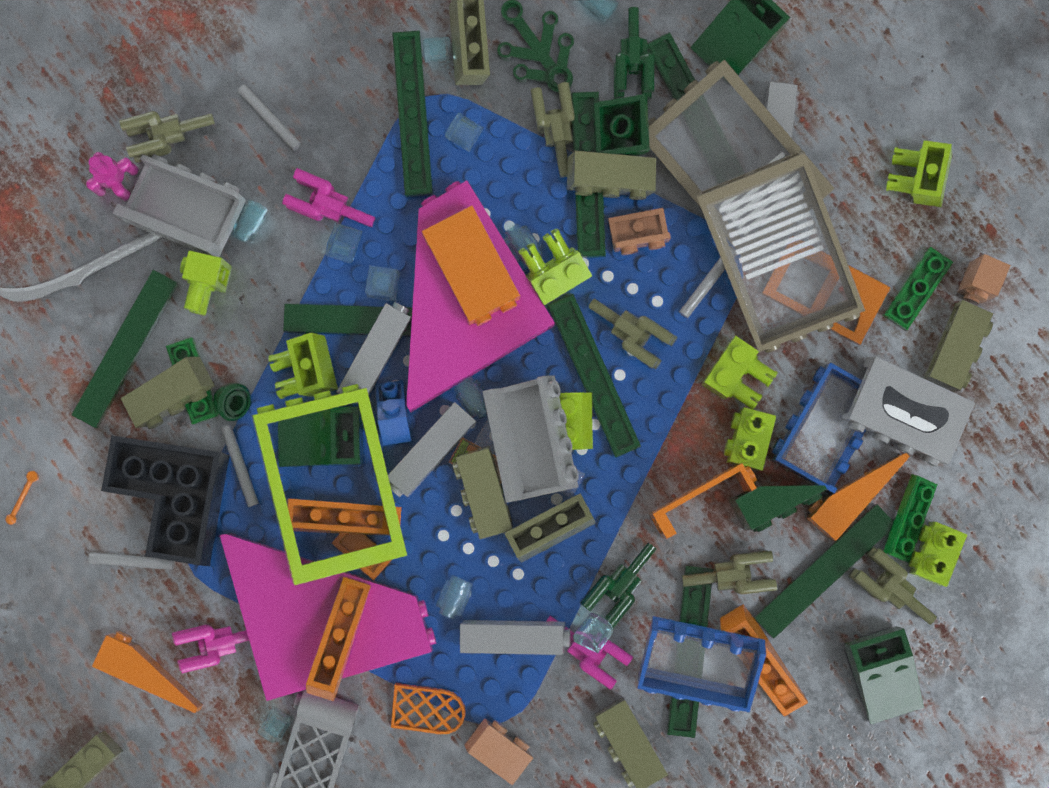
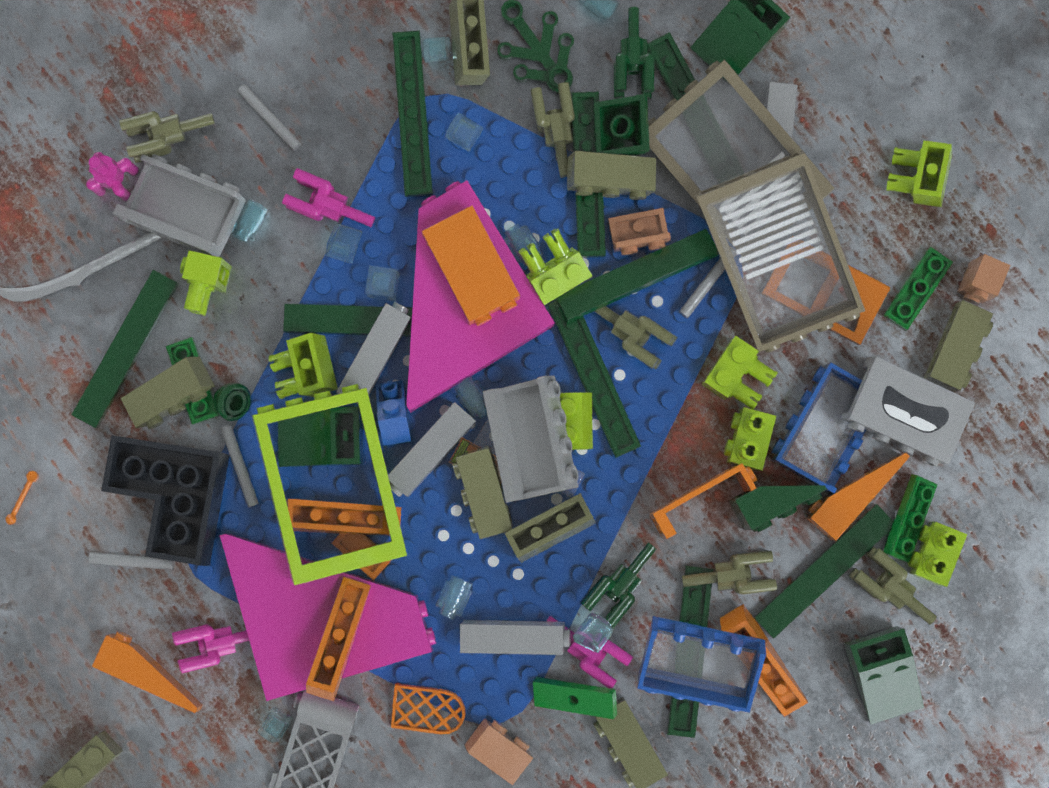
(575, 697): none -> green tile
(637, 275): none -> dark green tile

